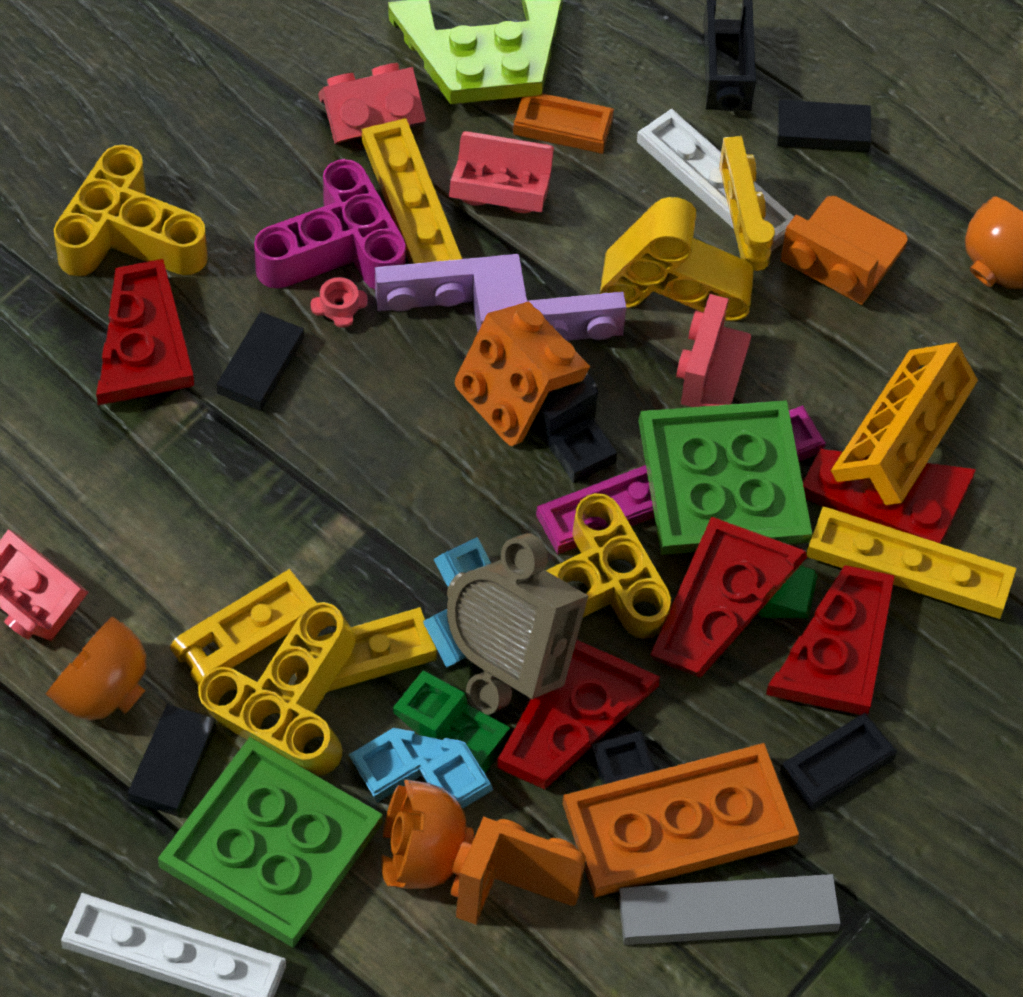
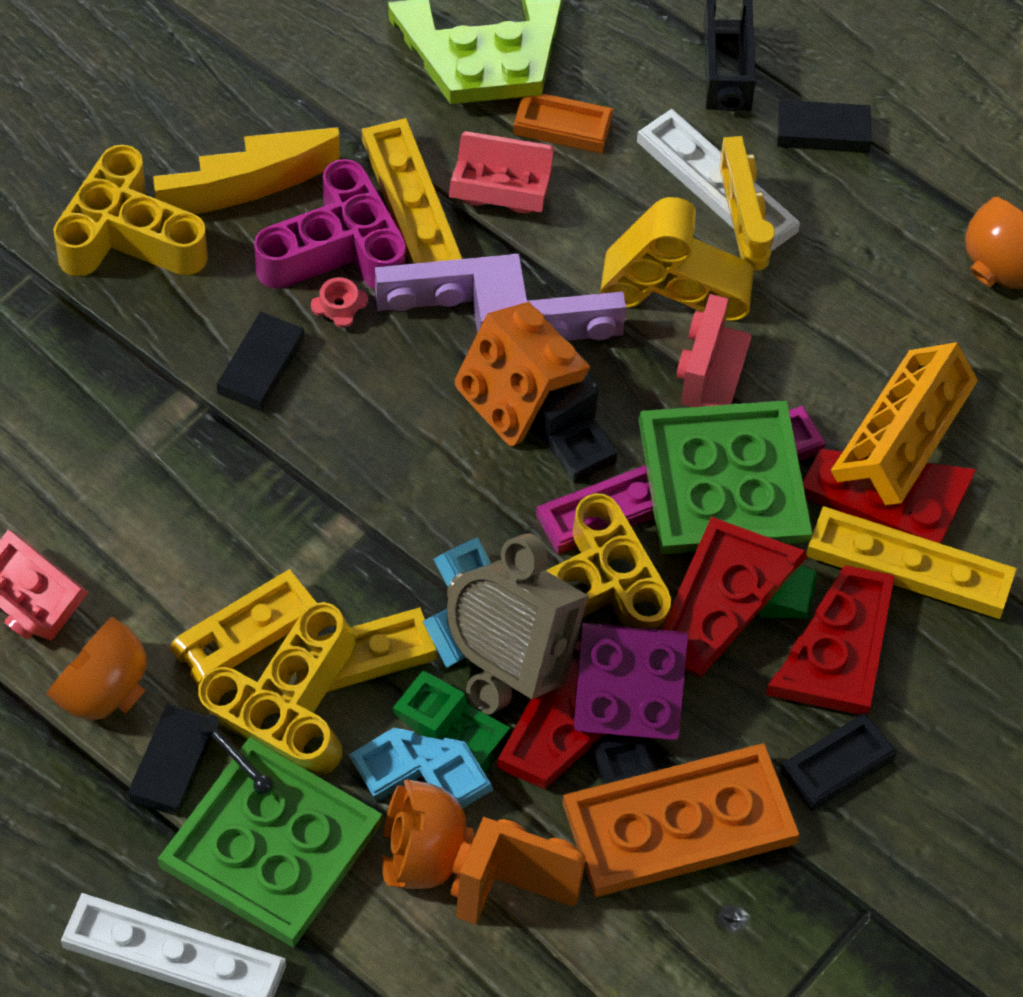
(144, 337): red wing -> none
(211, 728): none -> black hinge
(264, 168): none -> yellow slope
(371, 101): coral bracket -> none
(630, 681): none -> magenta bracket
(728, 909): light grey tile -> none
(842, 248): orange bracket -> none

